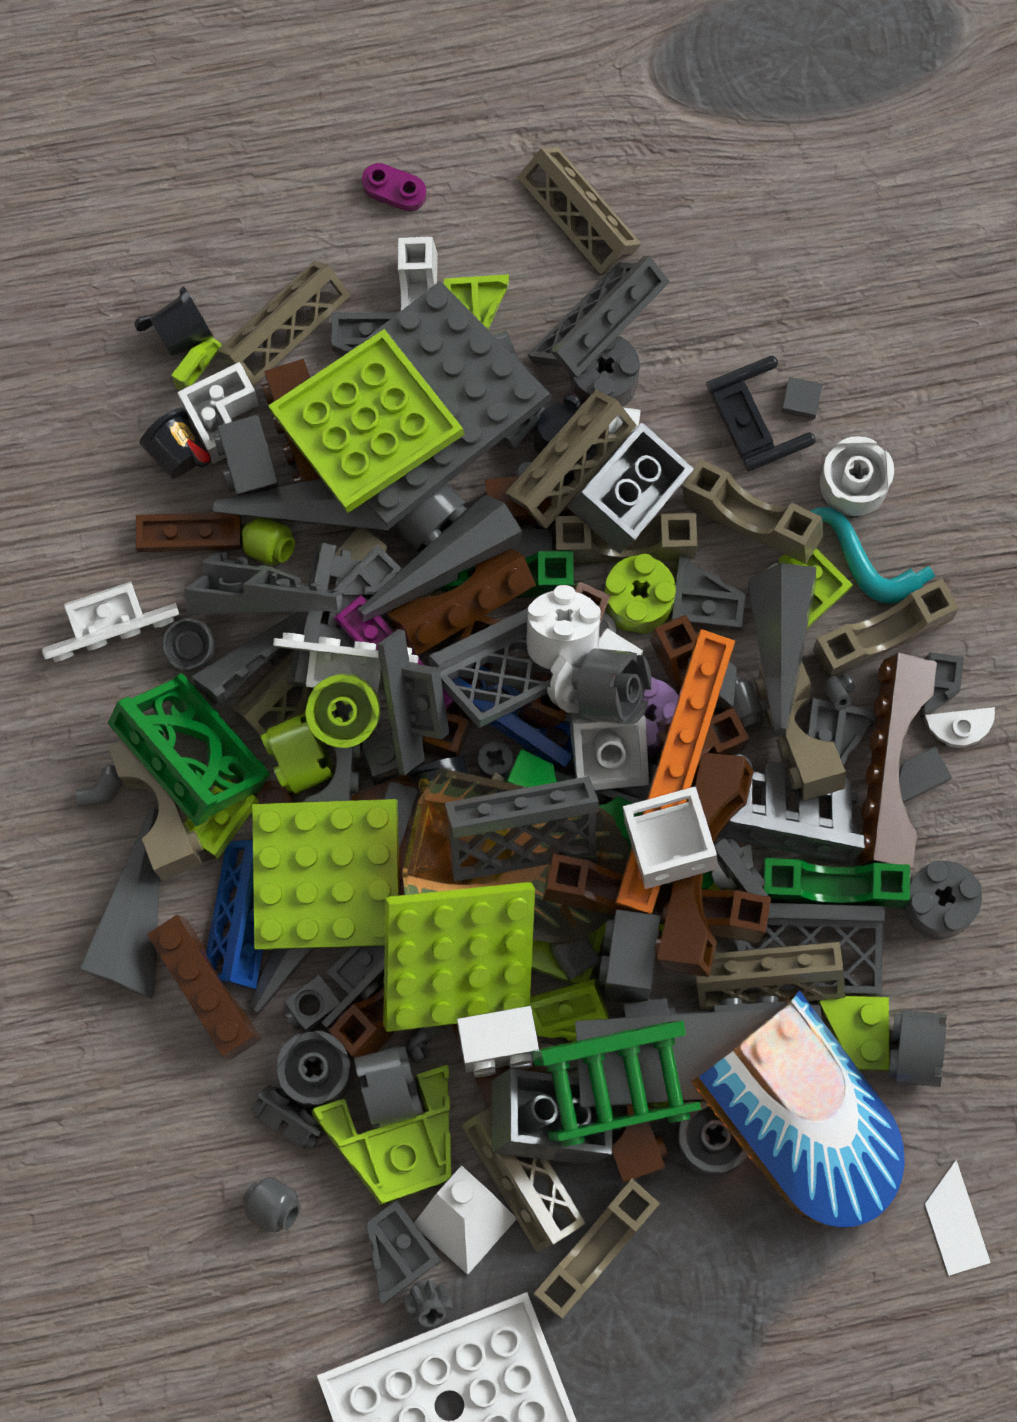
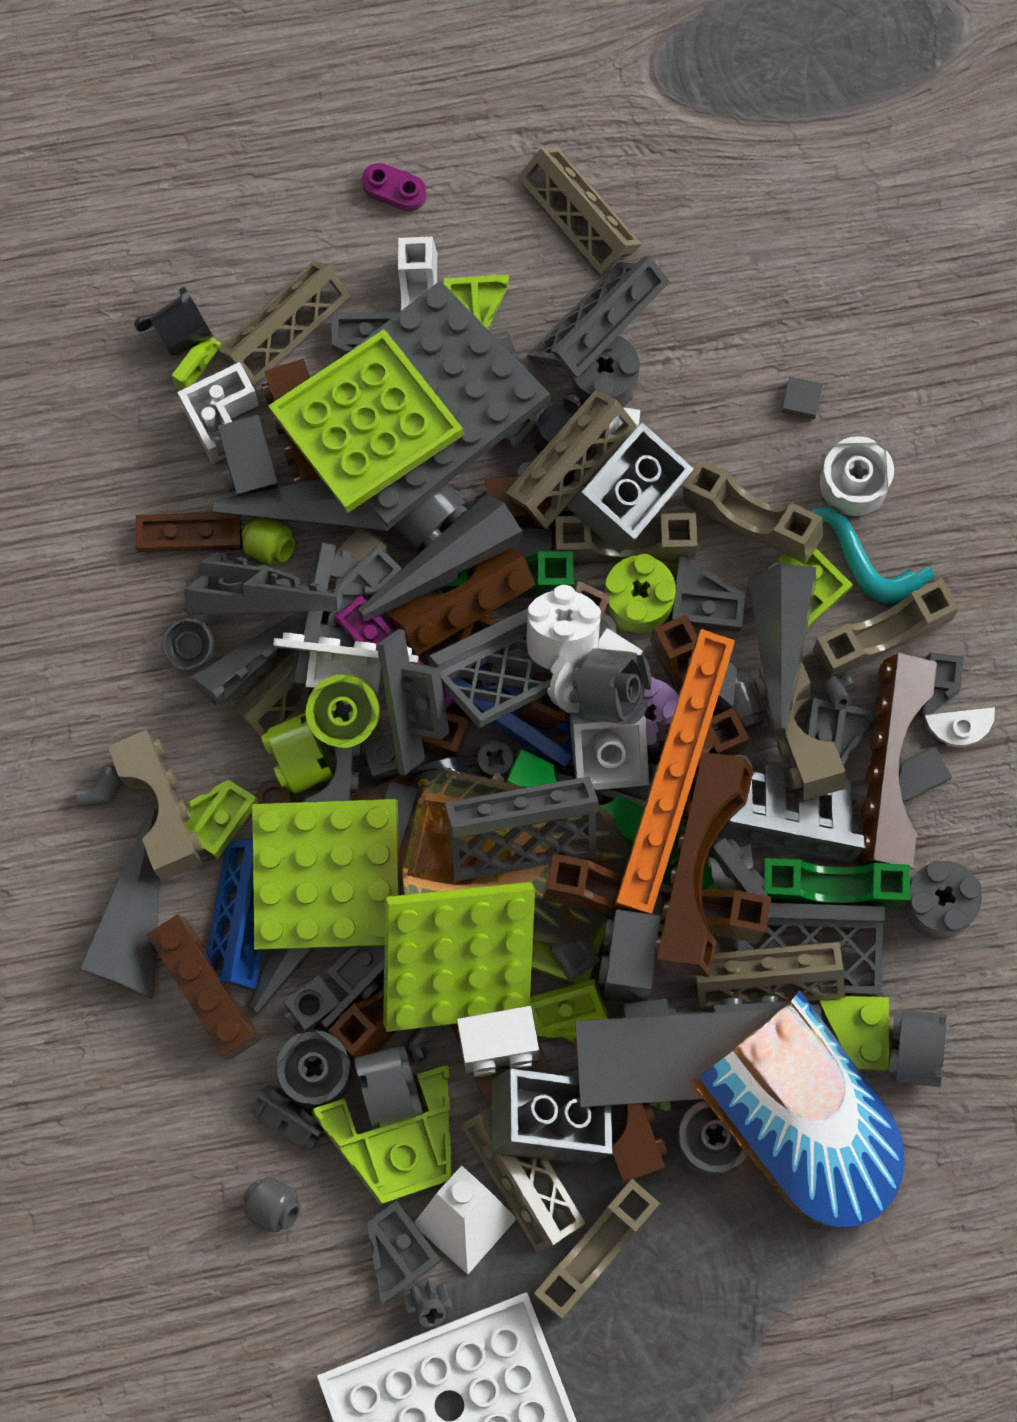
(106, 616): white bracket -> none
(174, 444): black hat -> none
(174, 773): green fence -> none
(592, 1054): green fence -> none
(672, 840): white piece -> none
(744, 419): black plate -> none
(956, 1224): white sticker -> none

